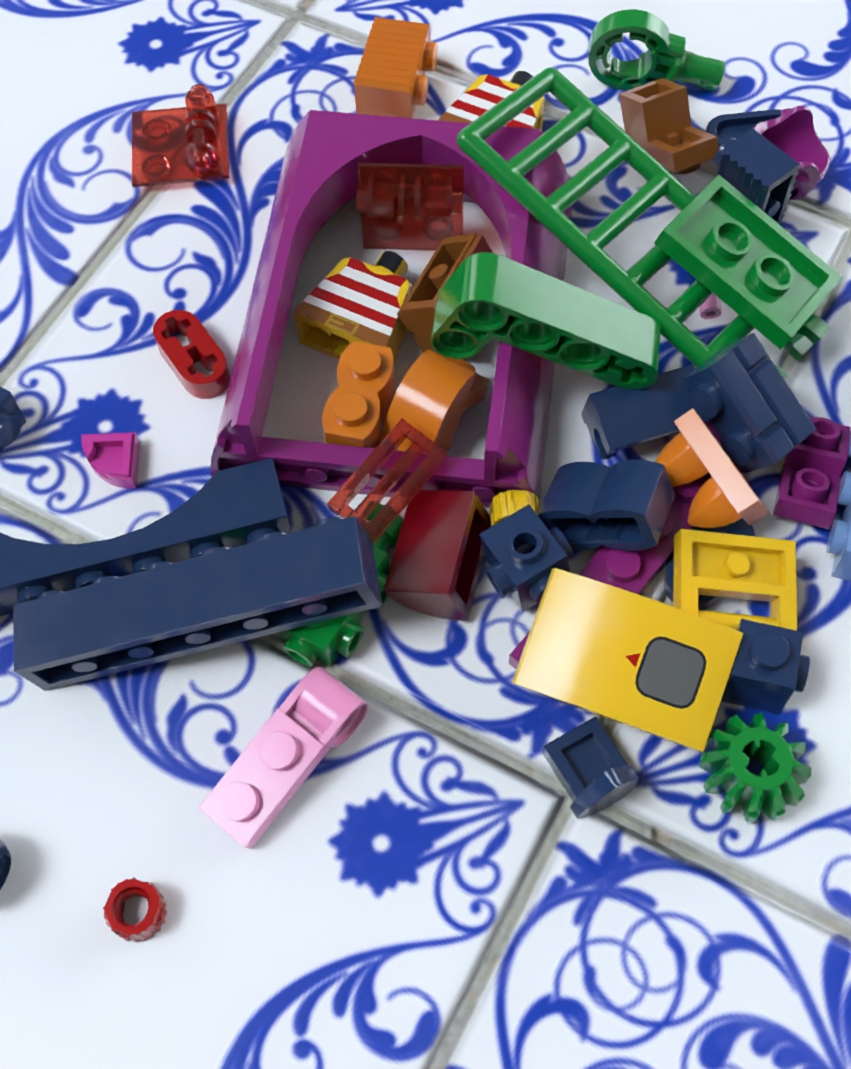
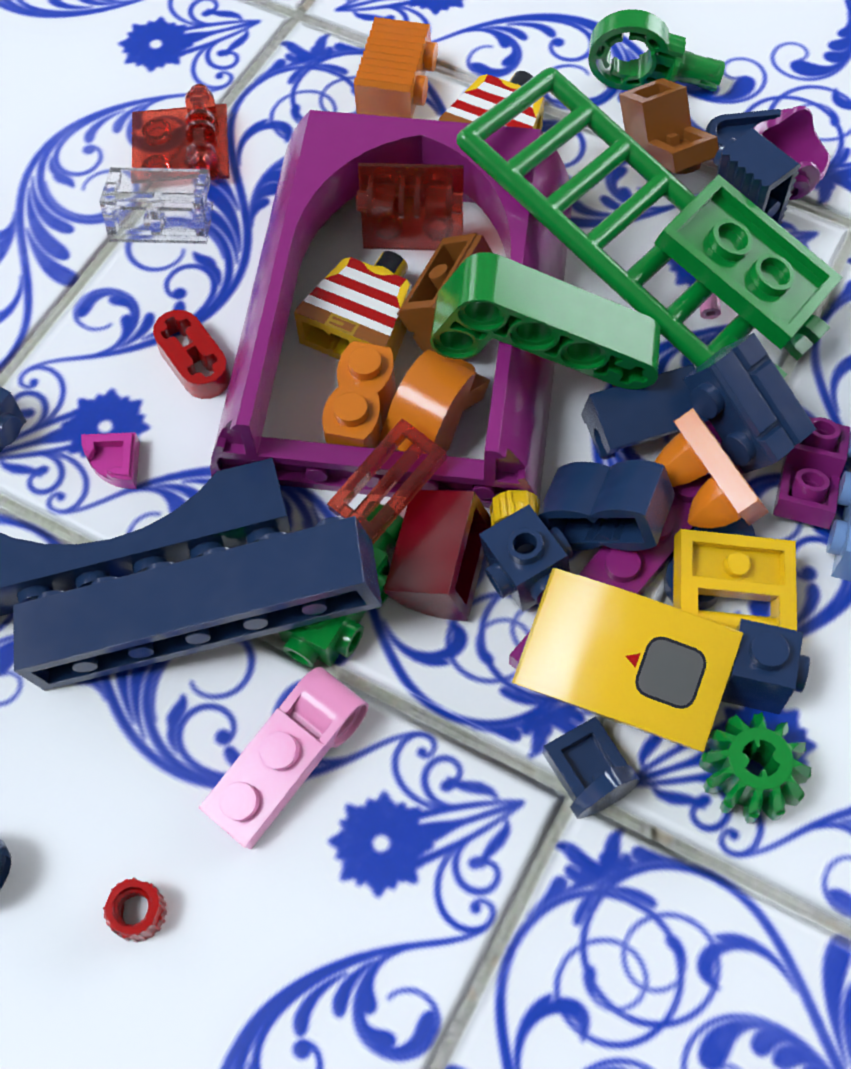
(157, 205): none -> clear hinge

